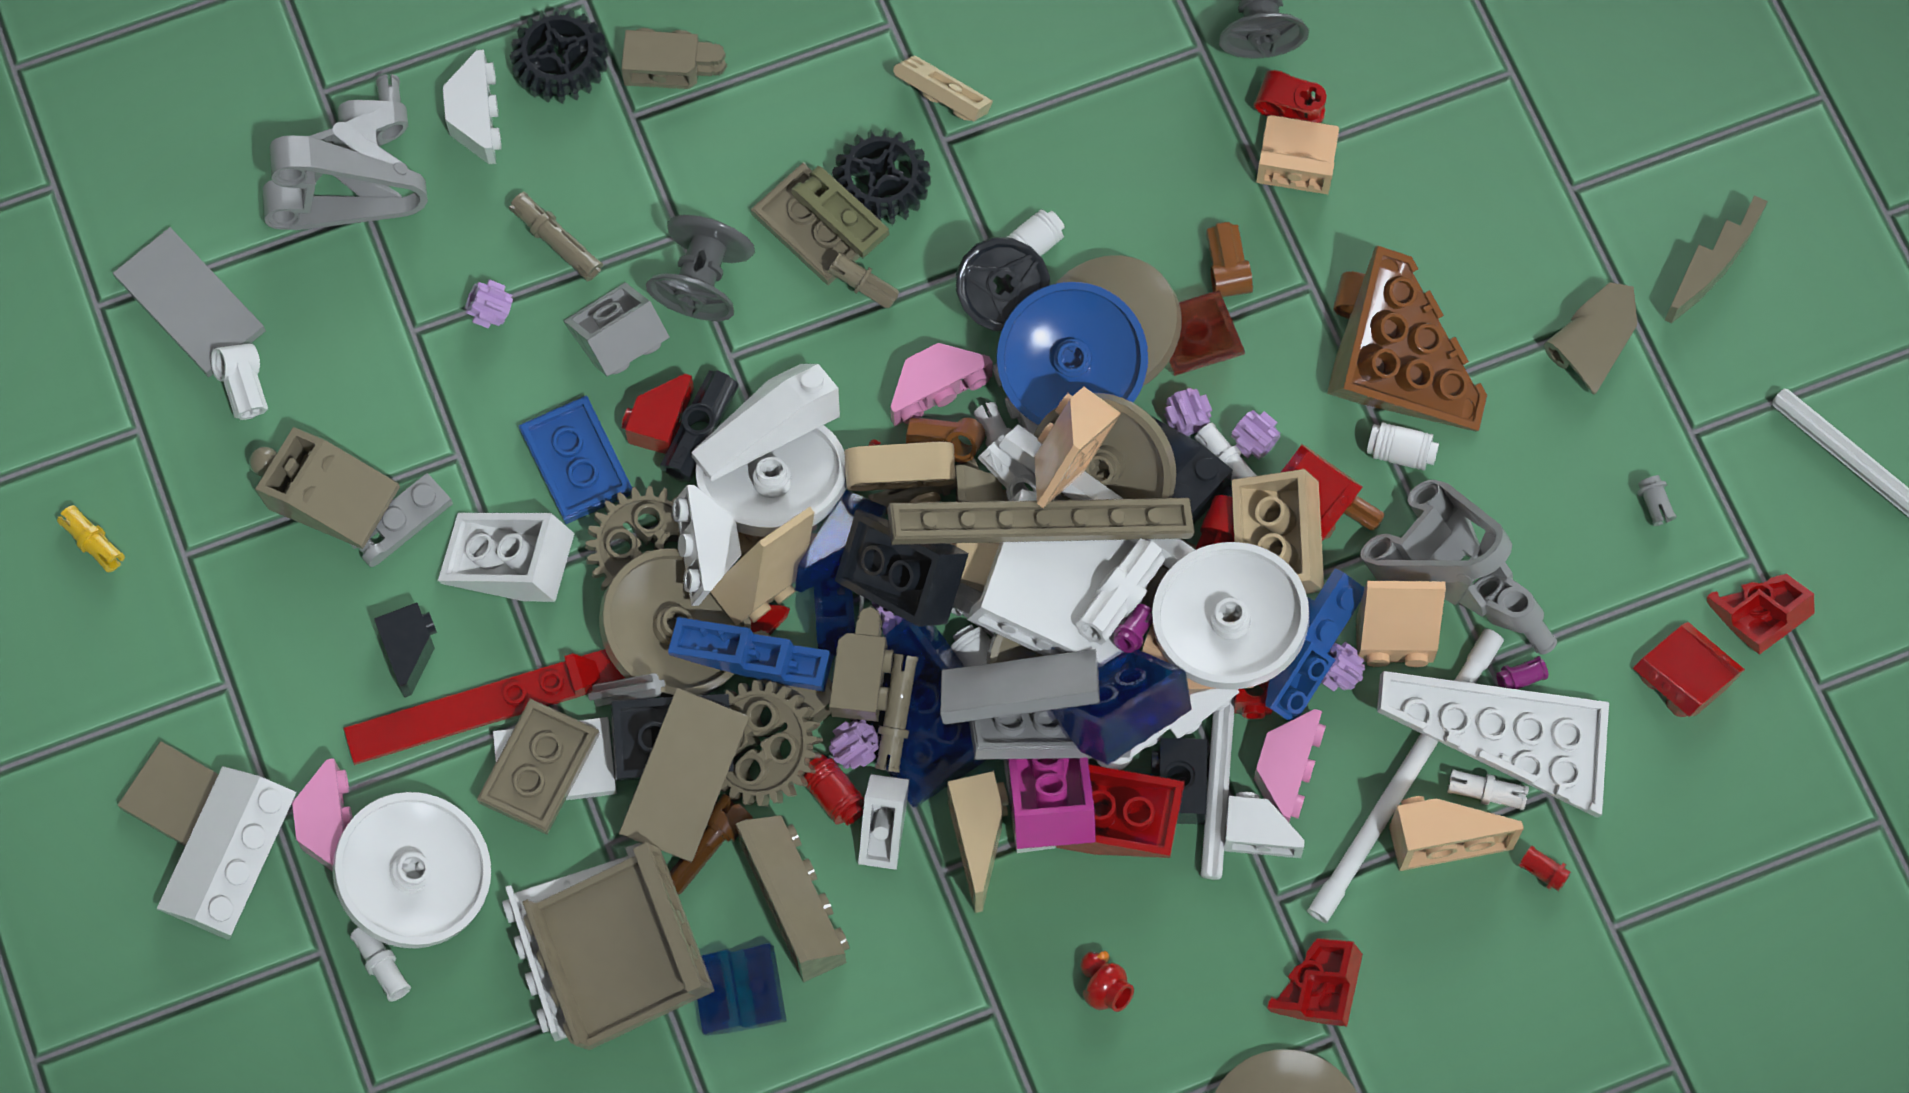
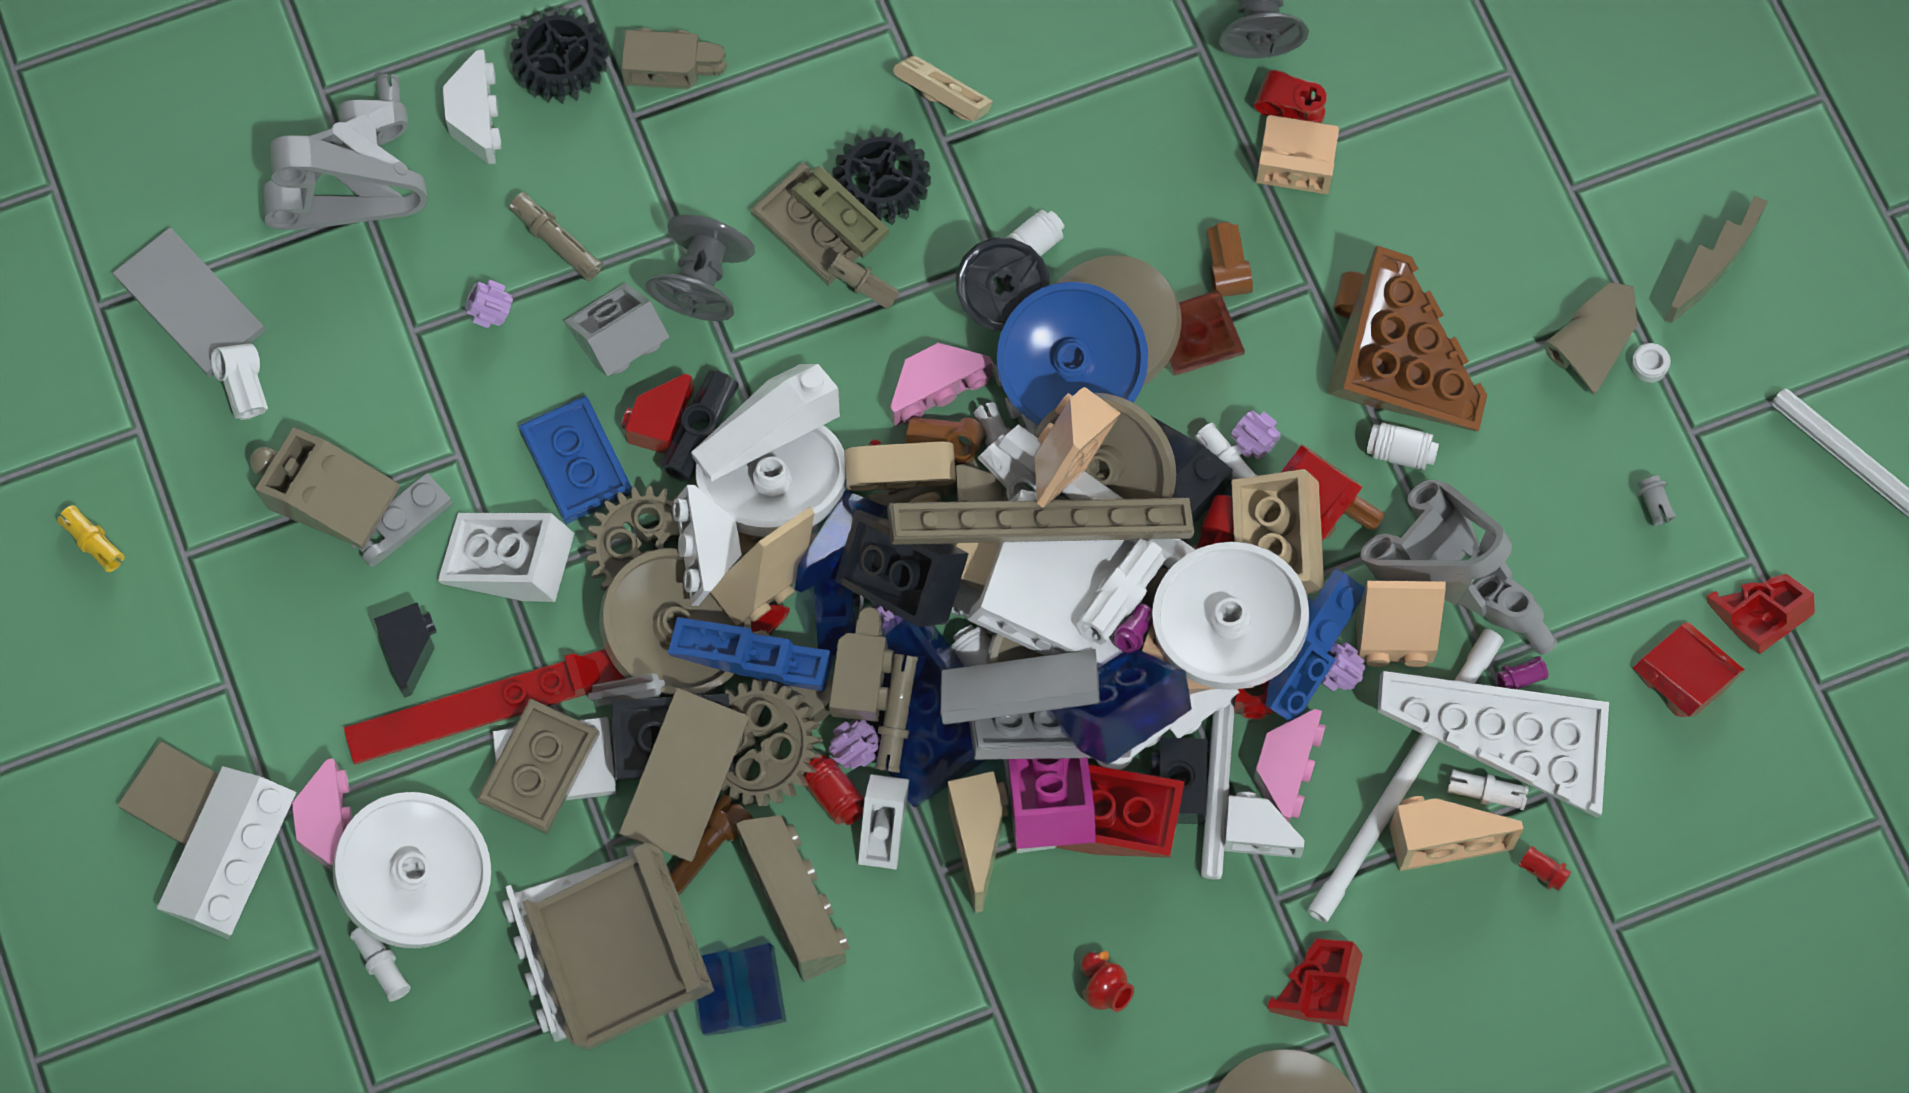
(1188, 411): lavender gear -> none
(1650, 362): none -> white tile

